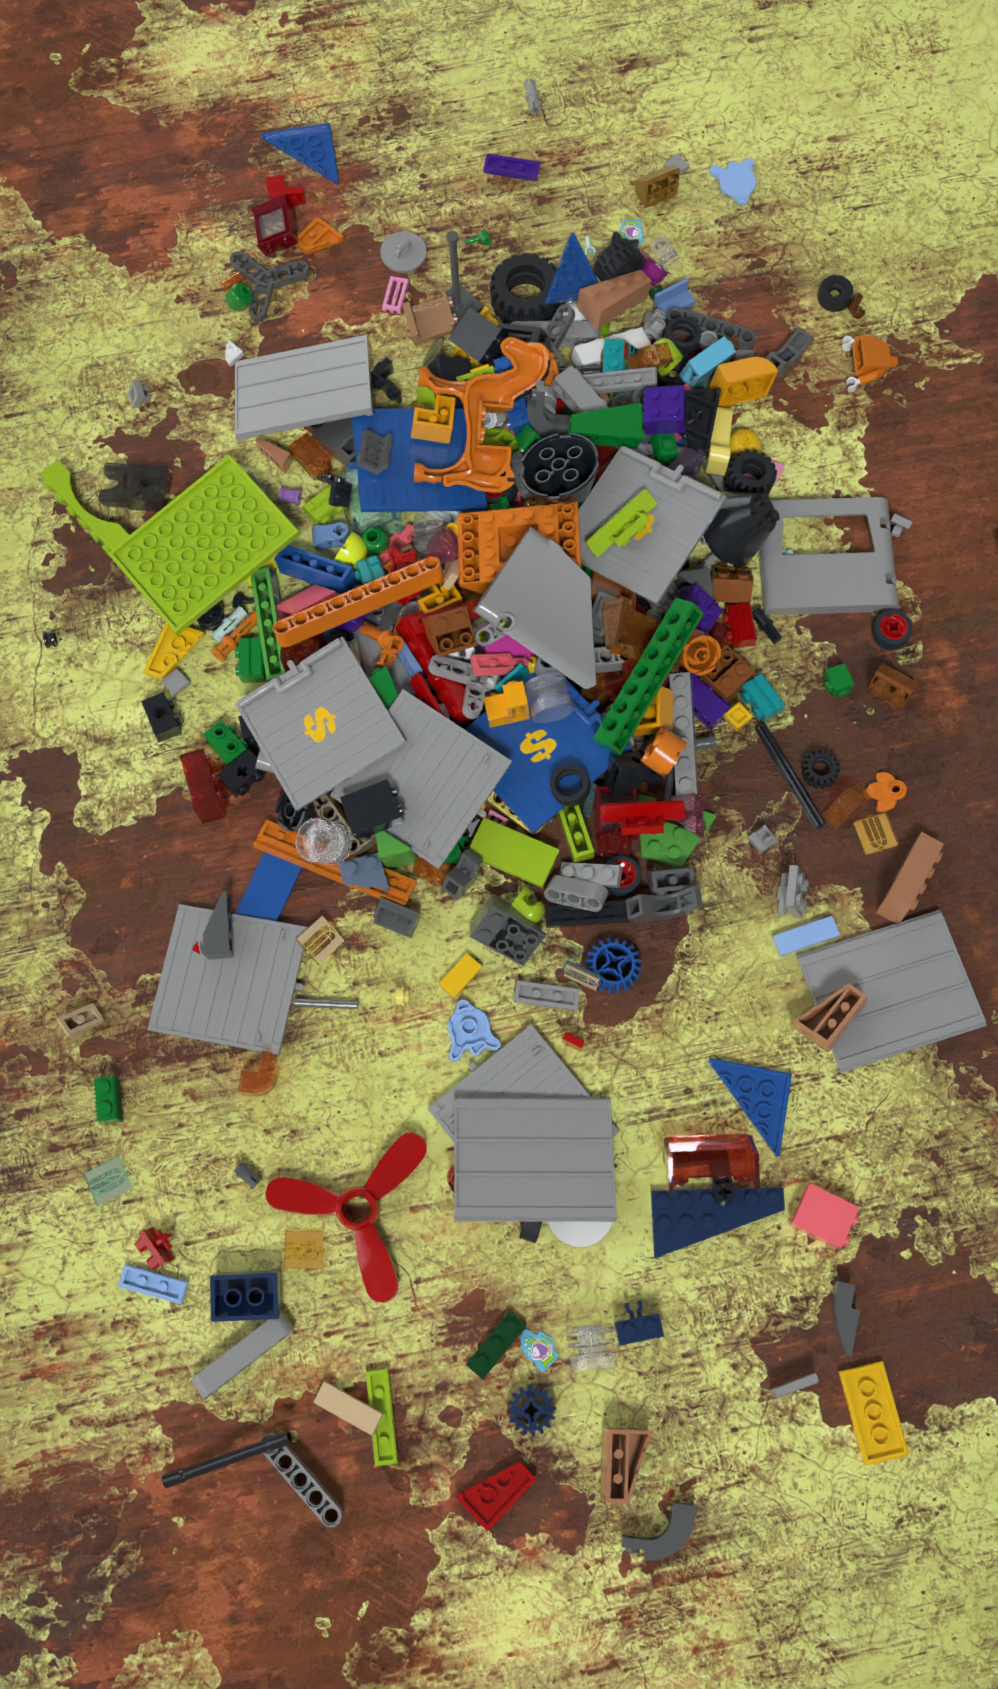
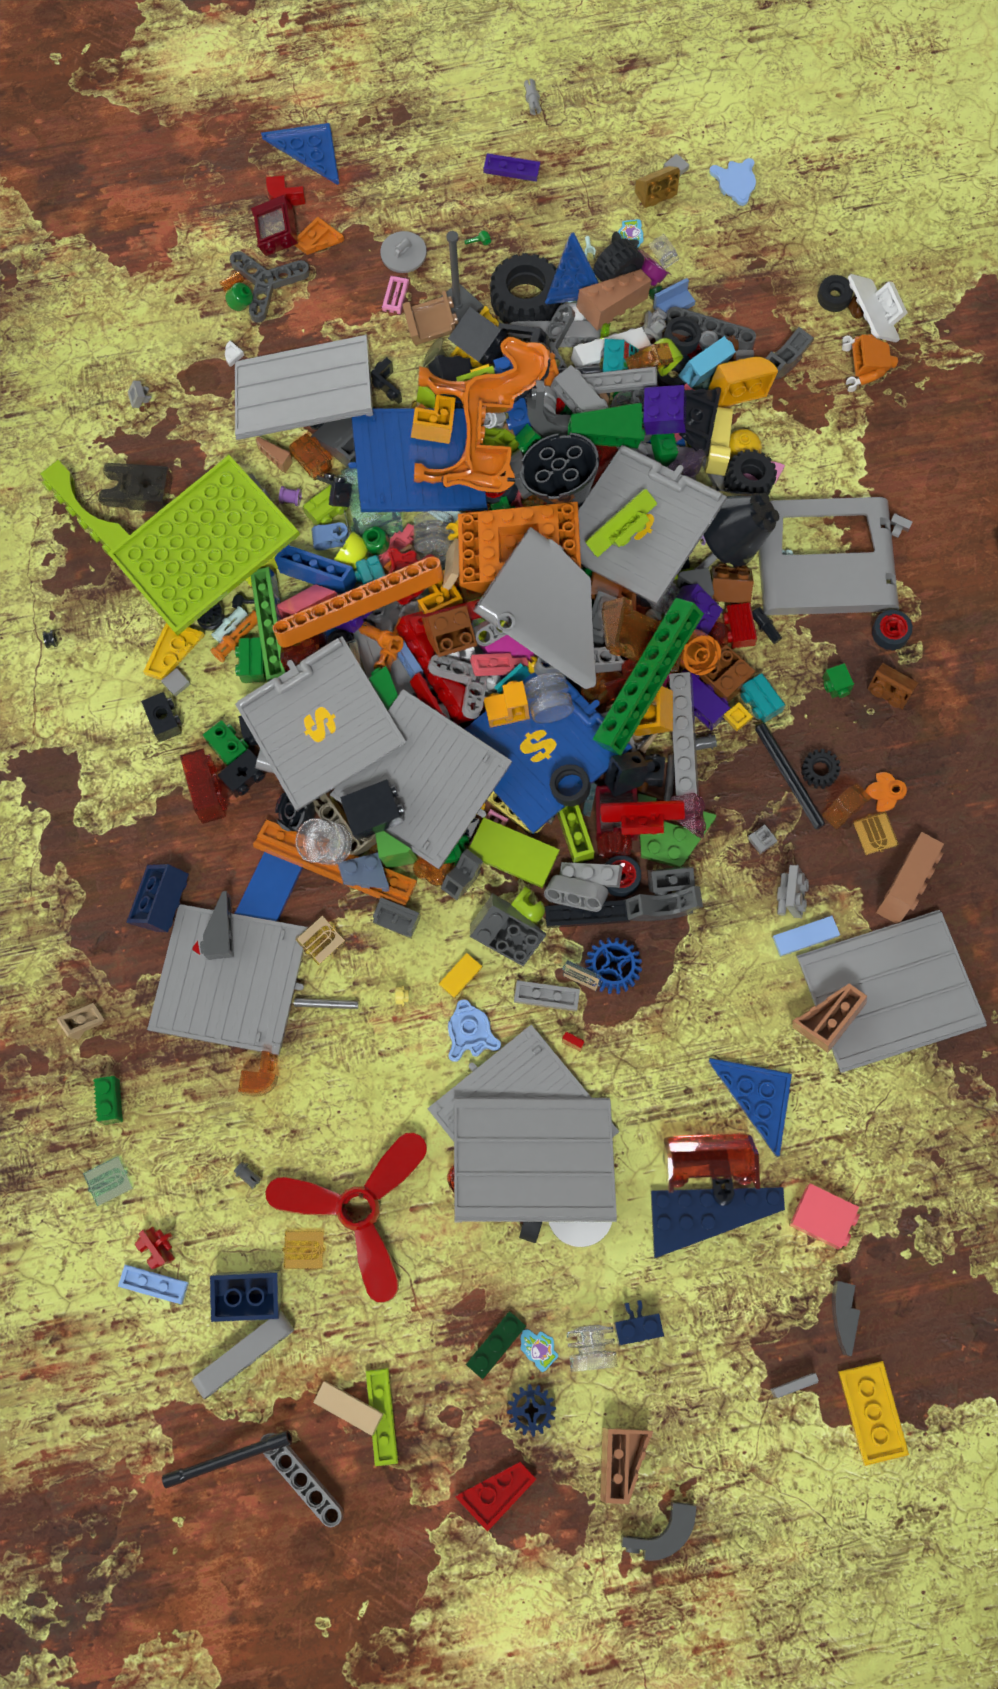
(158, 897): none -> dark blue slope
(374, 452): dark grey bracket -> none
(443, 546): clear pink slope -> none
(663, 752): orange brick -> none
(880, 307): none -> white bracket

